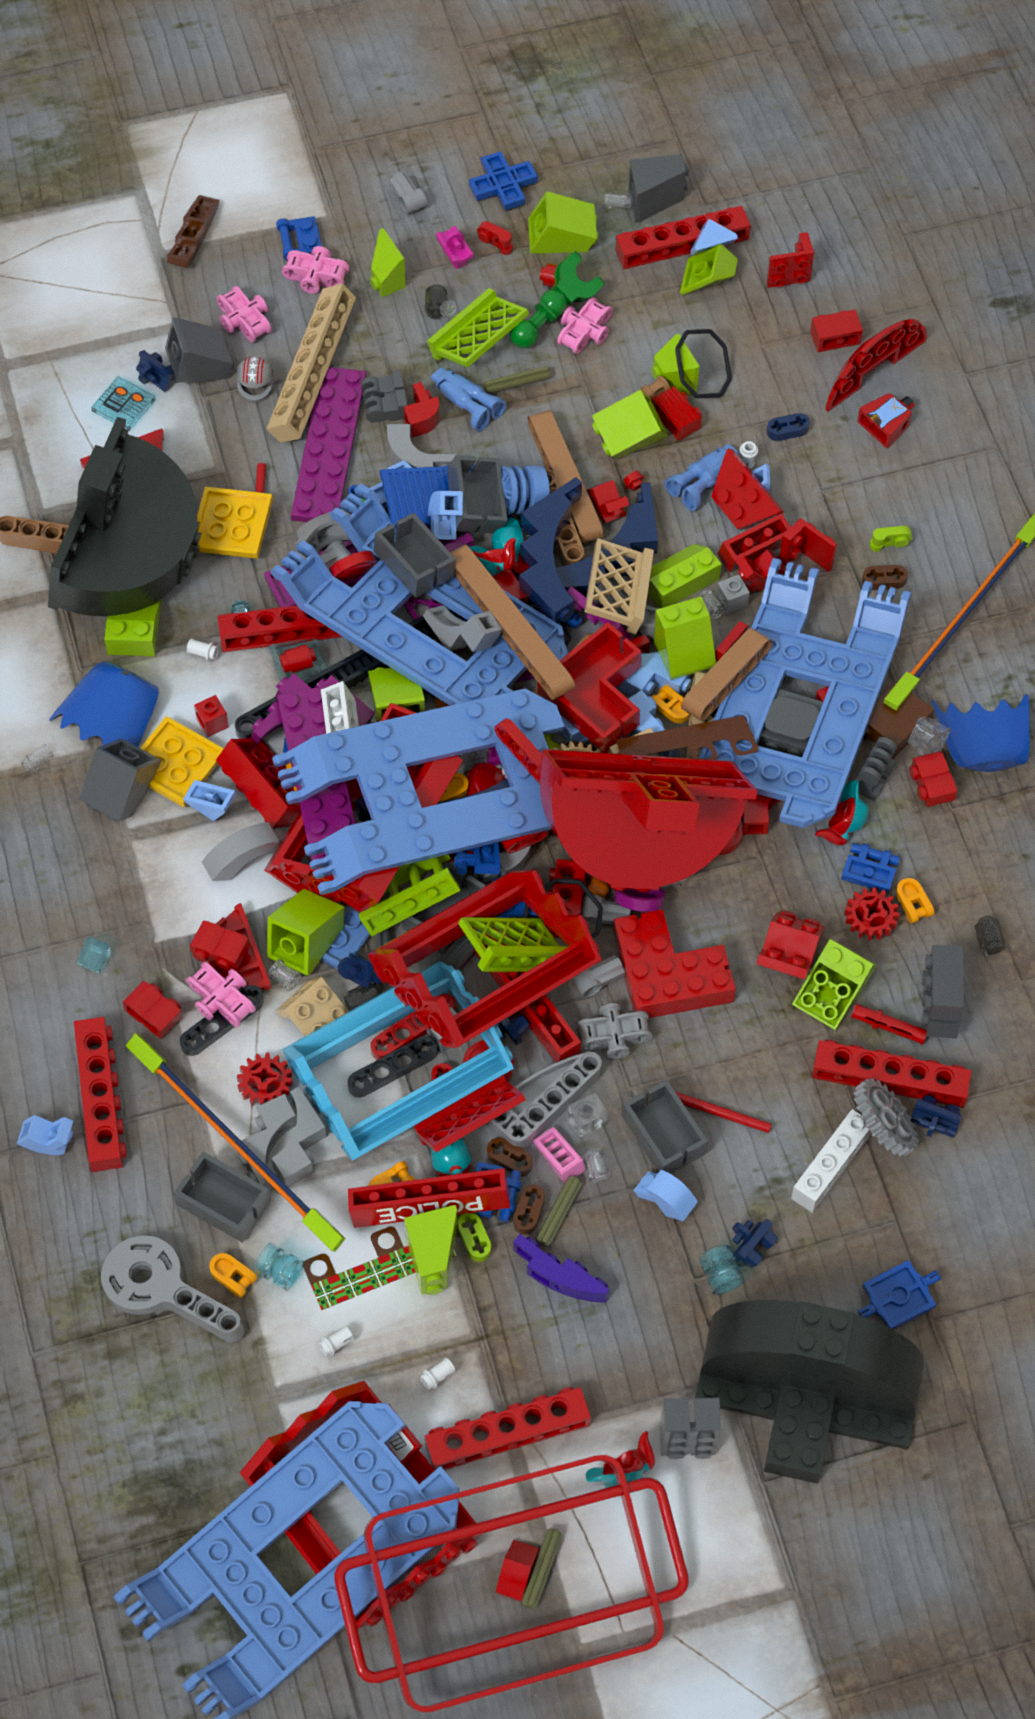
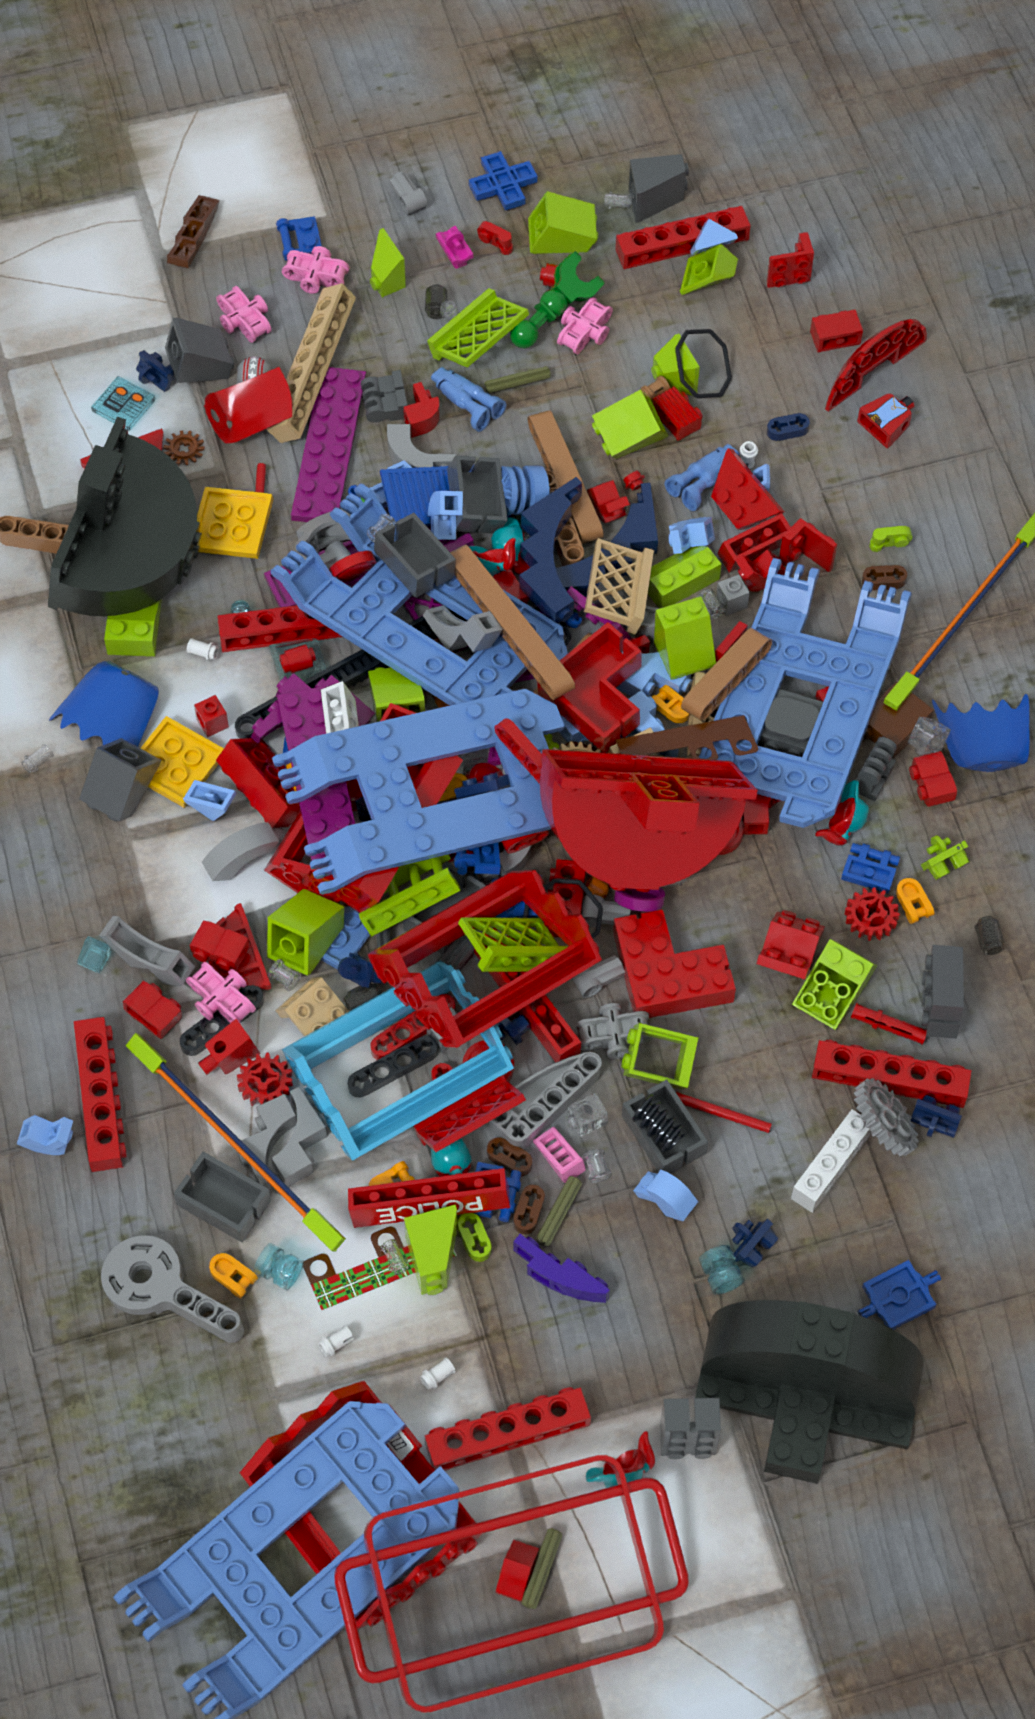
(140, 952): none -> light grey arch
(184, 439): none -> dark orange gear
(228, 1049): none -> red torso
(250, 406): none -> red piece
(383, 521): none -> clear bush
(397, 1262): none -> clear pin
(489, 783): none -> dark blue plate
(658, 1124): none -> black piece
(685, 1058): none -> lime window
(691, 534): none -> light blue brick
(955, 854): none -> lime hips

